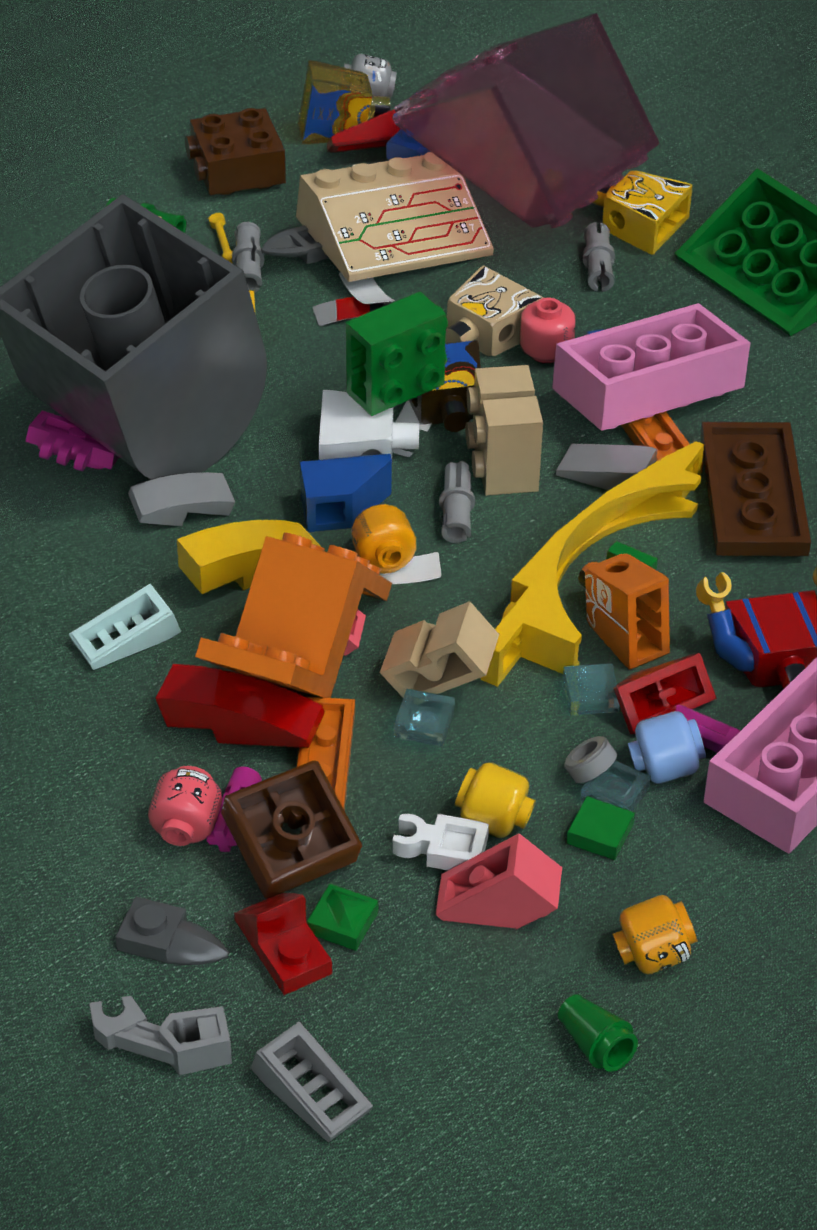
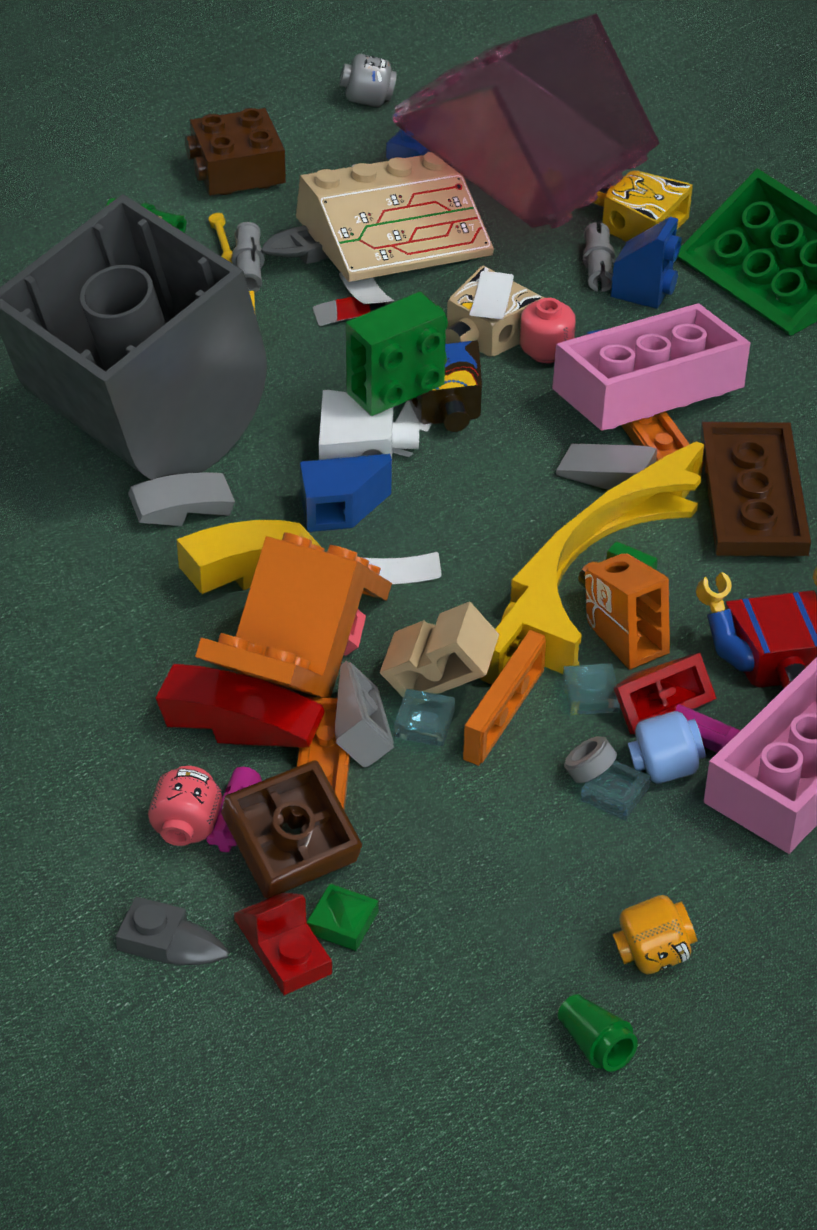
(60, 437): dark pink hinge -> none
(134, 609): light aqua slope -> none
(167, 1042): light grey piece -> none
(312, 1057): light grey slope -> none
(335, 101): torso -> none
(361, 718): none -> light grey slope
(366, 135): red slope -> none
(384, 534): light orange head -> none
(445, 843): white plate -> none
(456, 502): light grey axle -> none
(492, 295): none -> white sticker
(495, 798): yellow head -> none
(501, 886): coral slope -> none
(504, 698): none -> orange tile
(505, 430): tan piece -> none
(600, 828): green tile -> none
(645, 265): none -> blue slope

